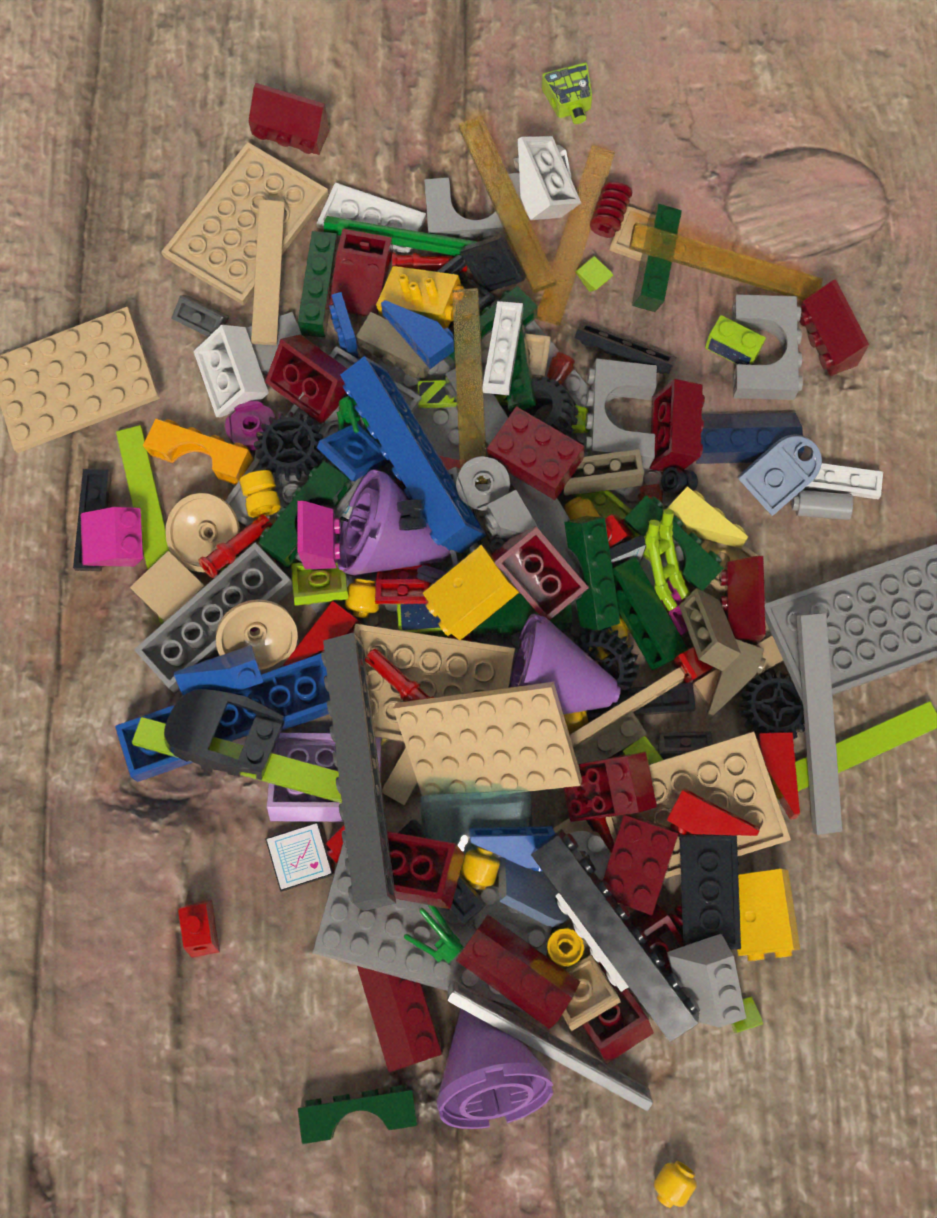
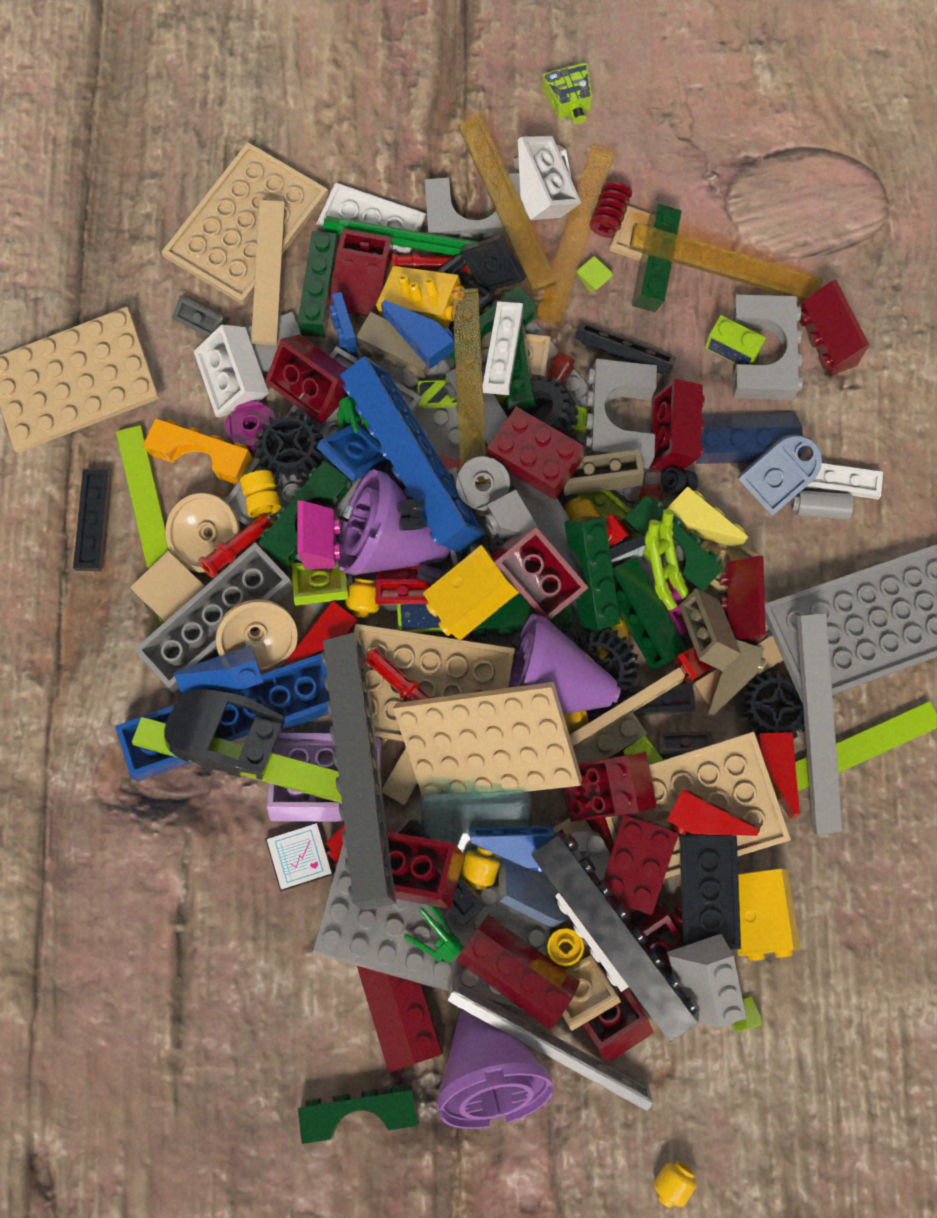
(112, 537): dark pink slope -> none
(198, 928): red torso -> none
(288, 119): dark red slope -> none

